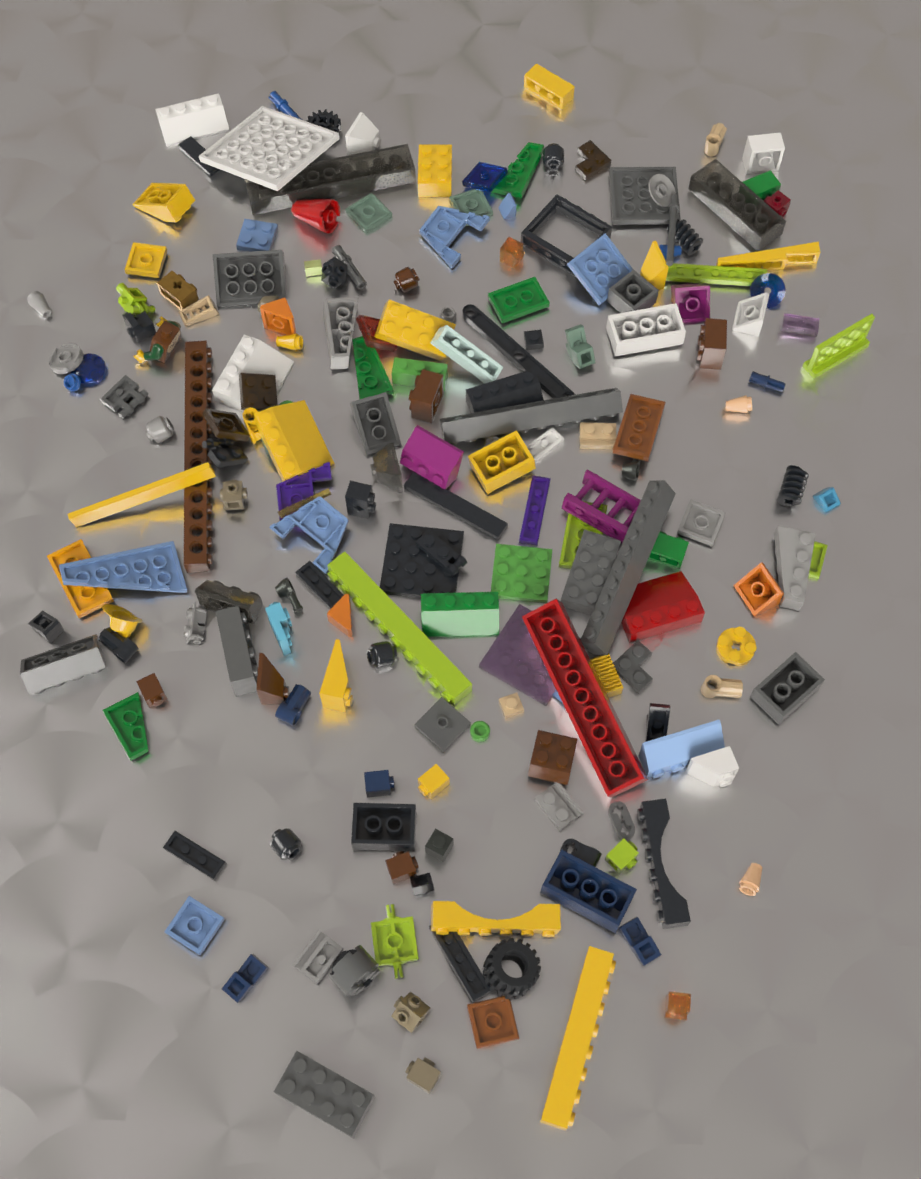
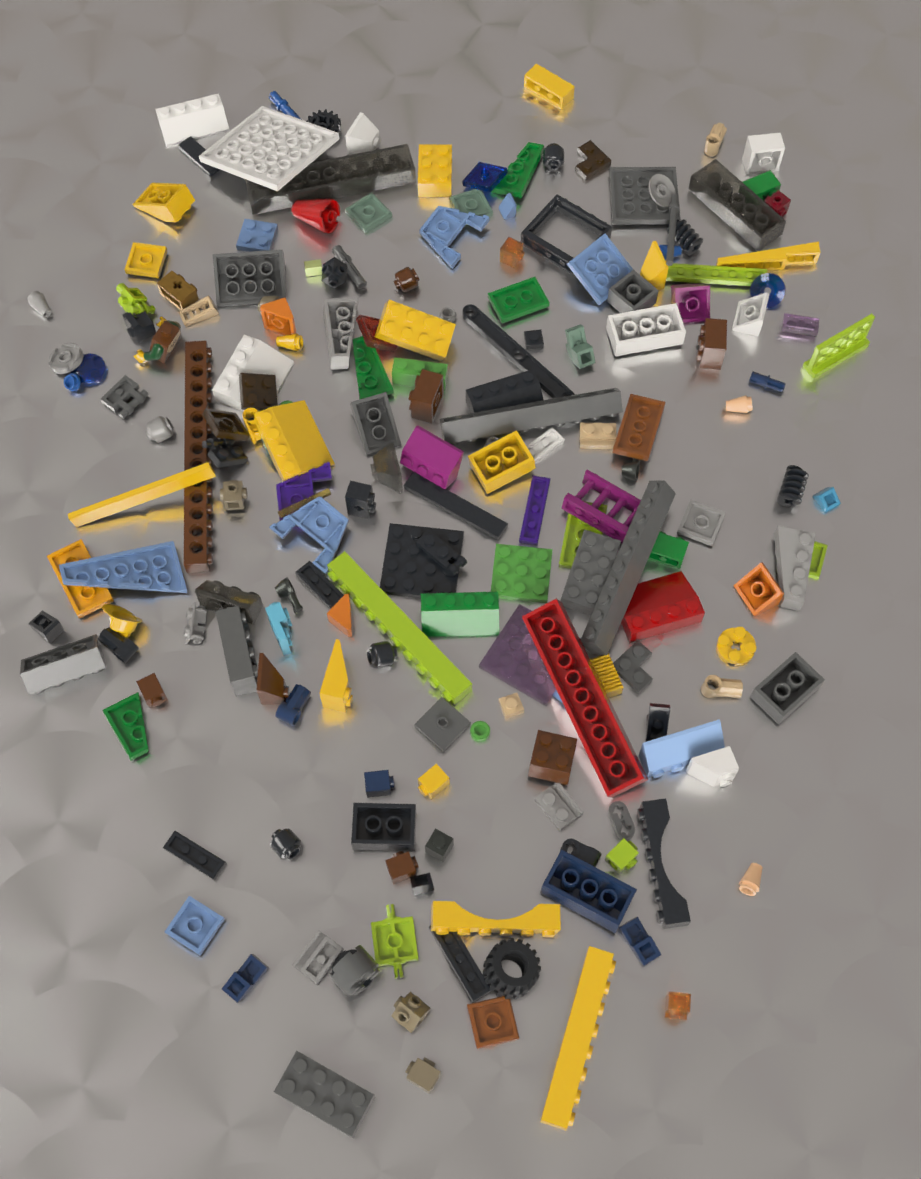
(466, 354): light aqua brick -> none

